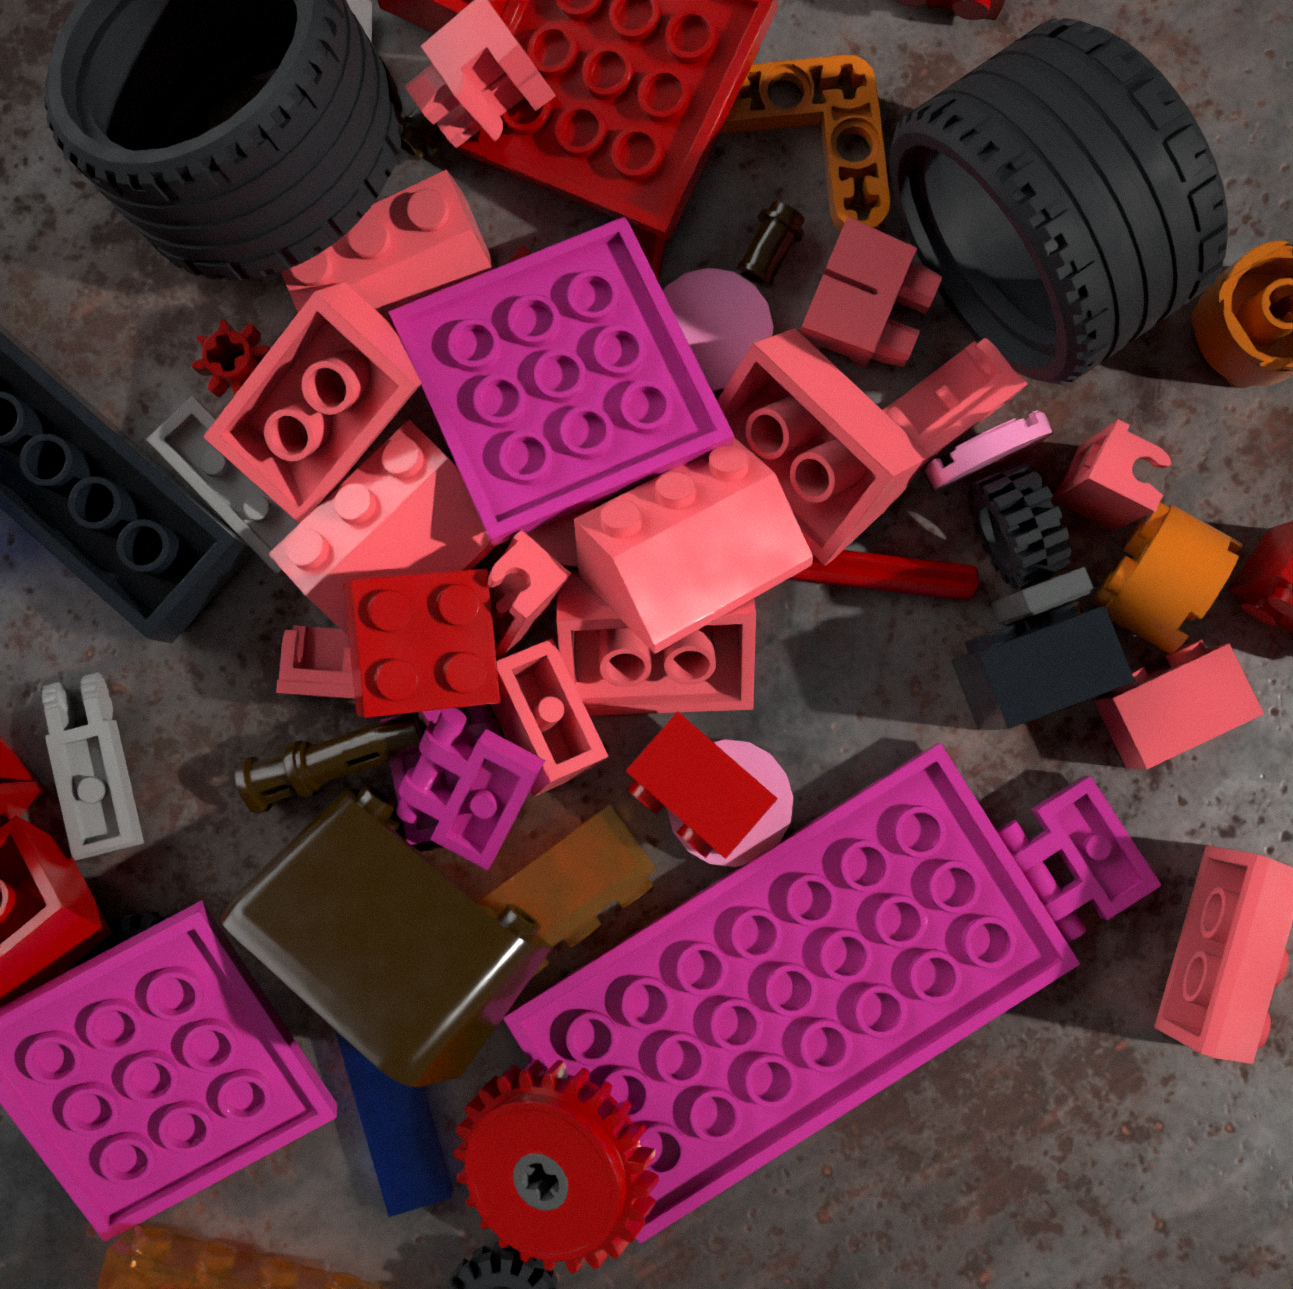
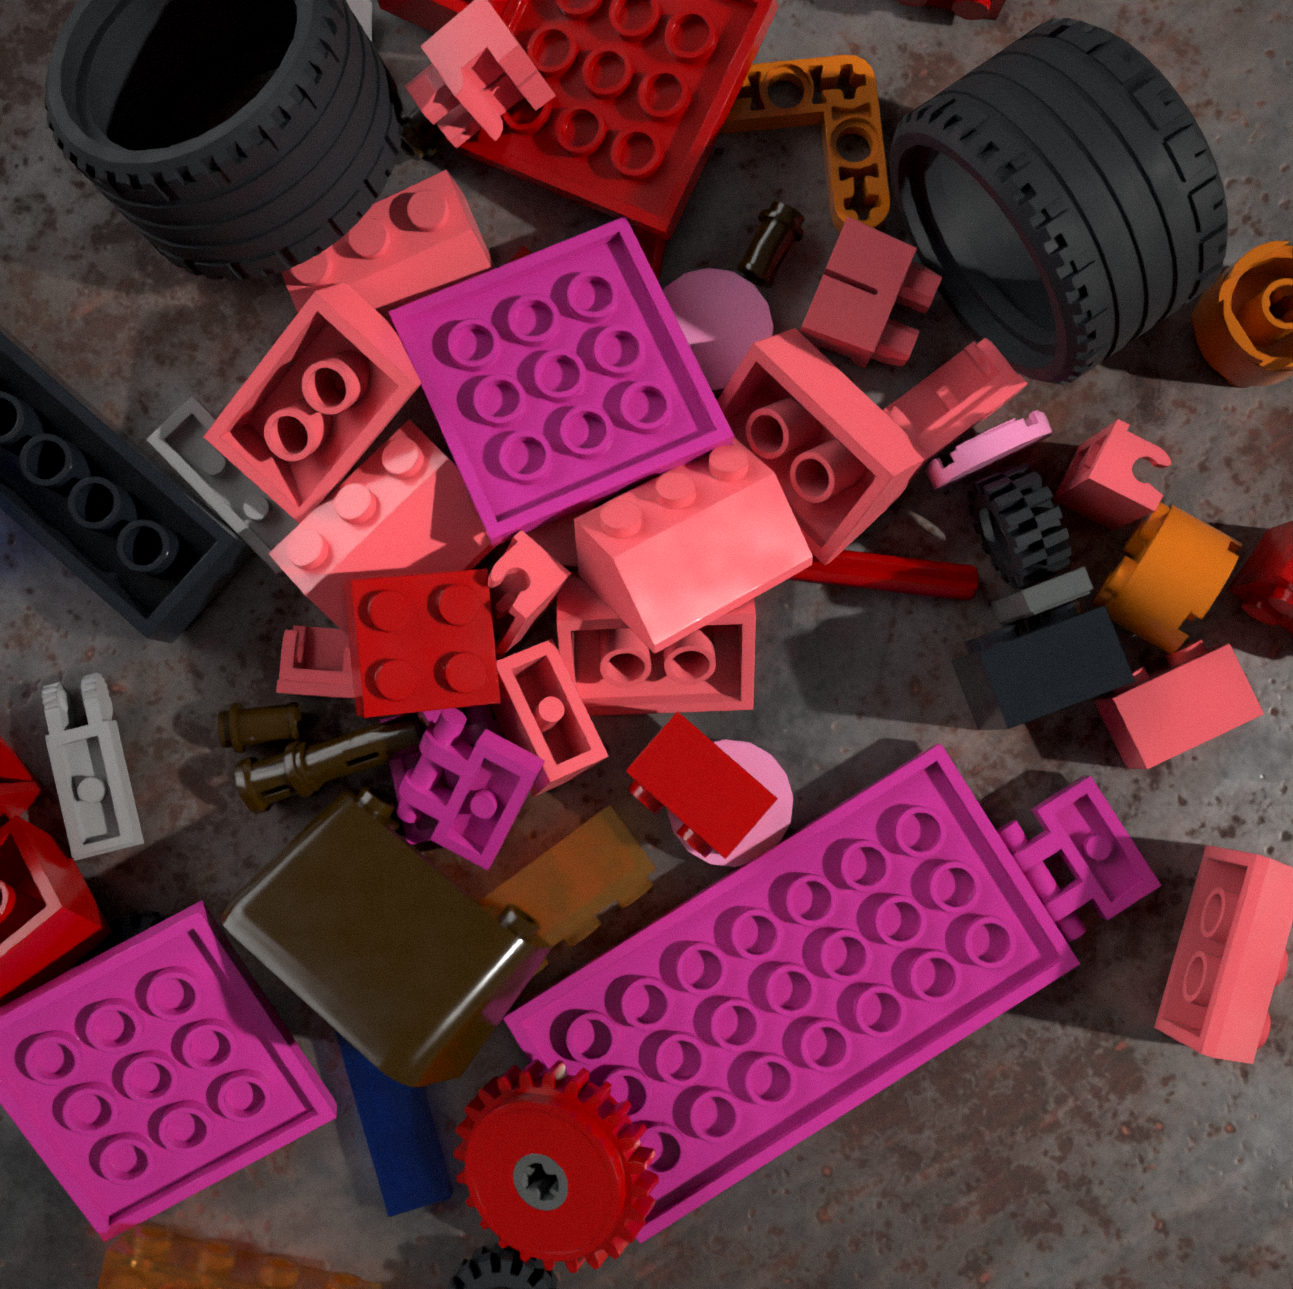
(218, 353): red gear -> none
(259, 725): none -> dark brown pin

